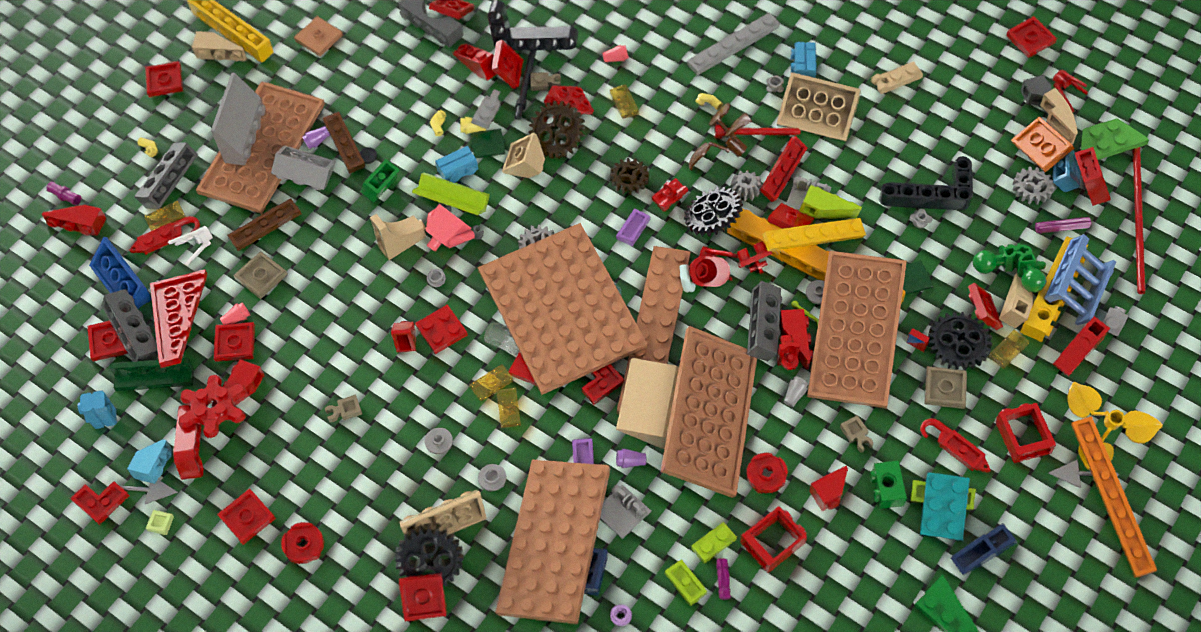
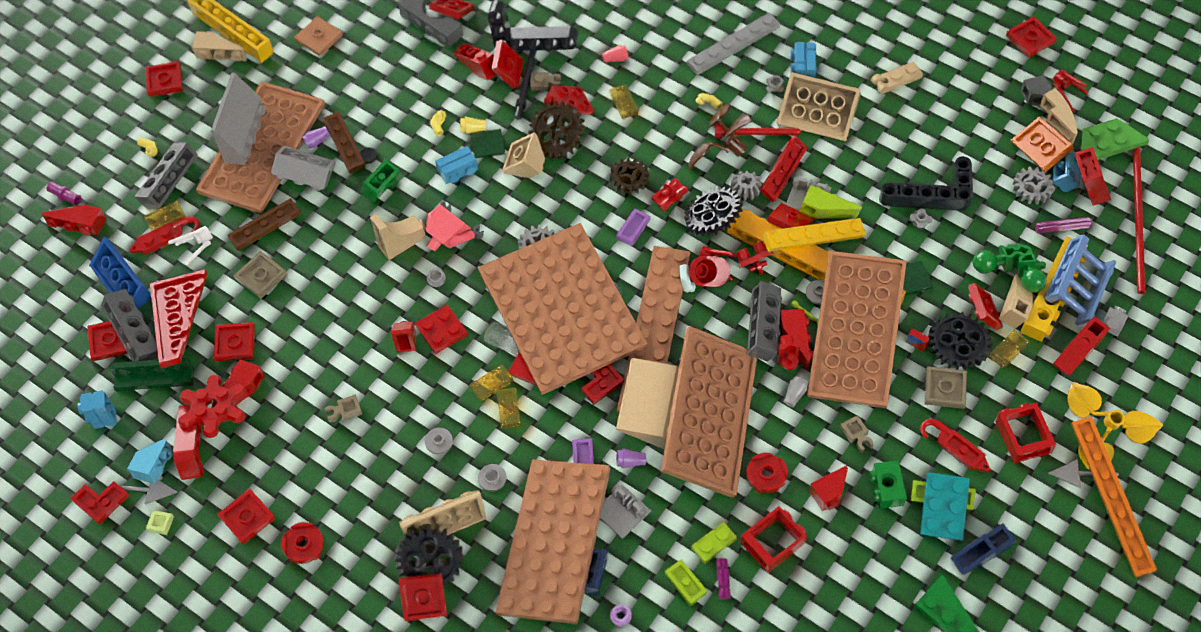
(235, 314): coral cone -> none
(452, 194): lime panel -> none
(487, 110): light grey hinge -> none

